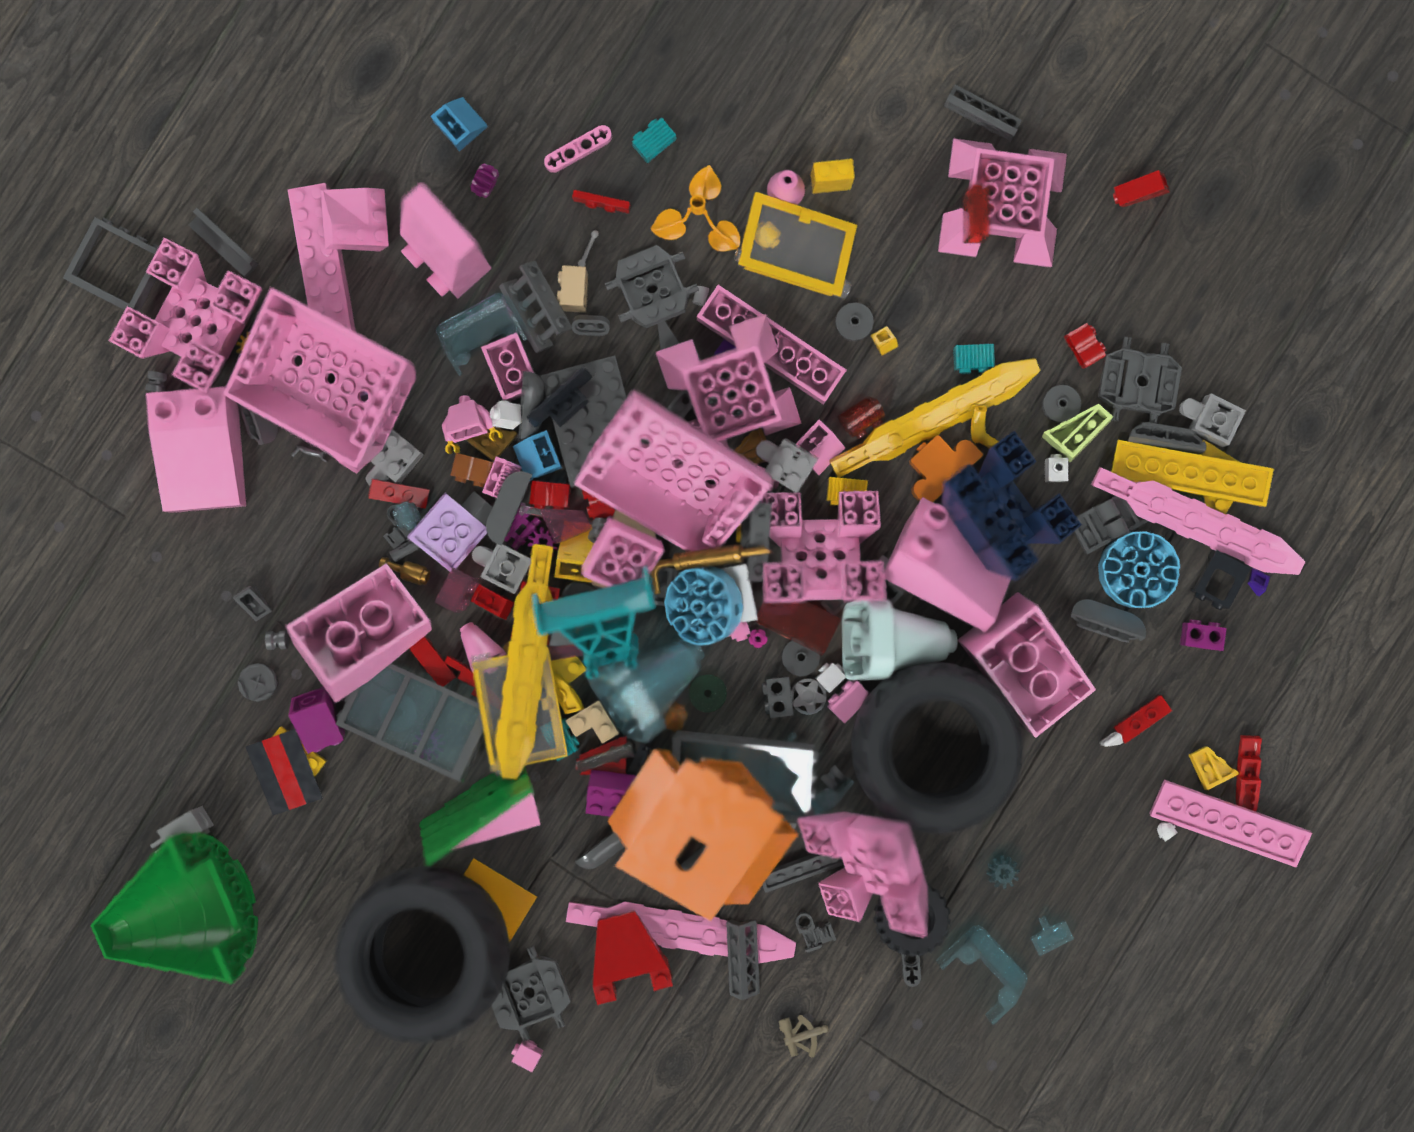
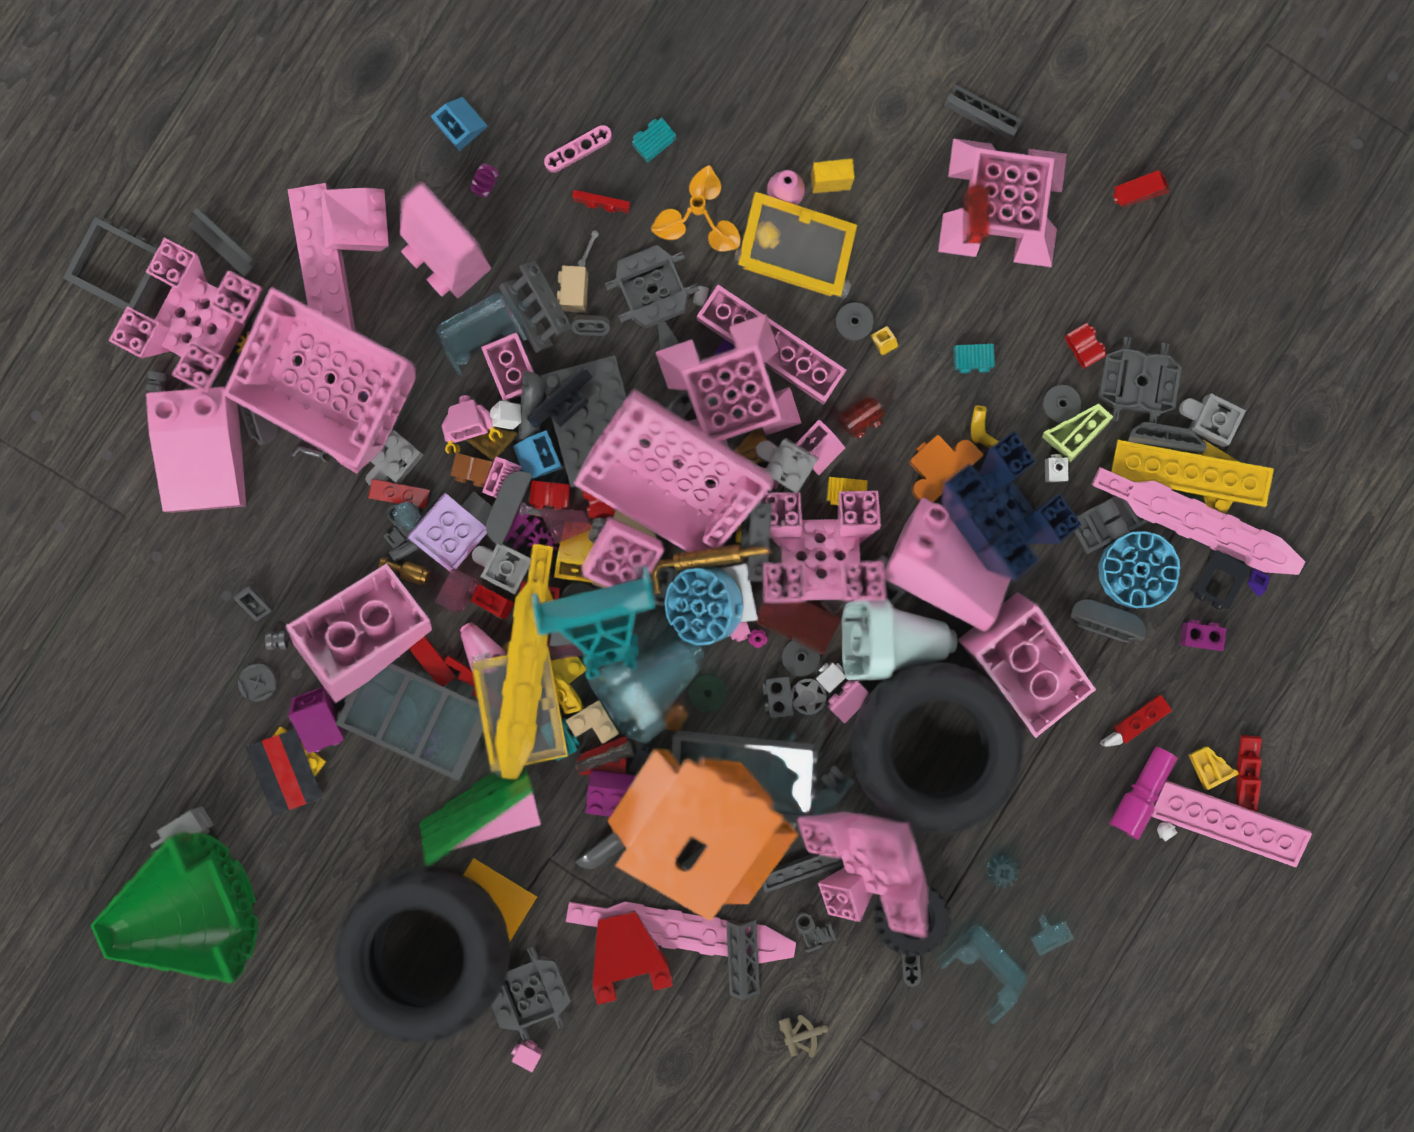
(938, 415): yellow plate -> none
(1137, 806): none -> dark pink piece

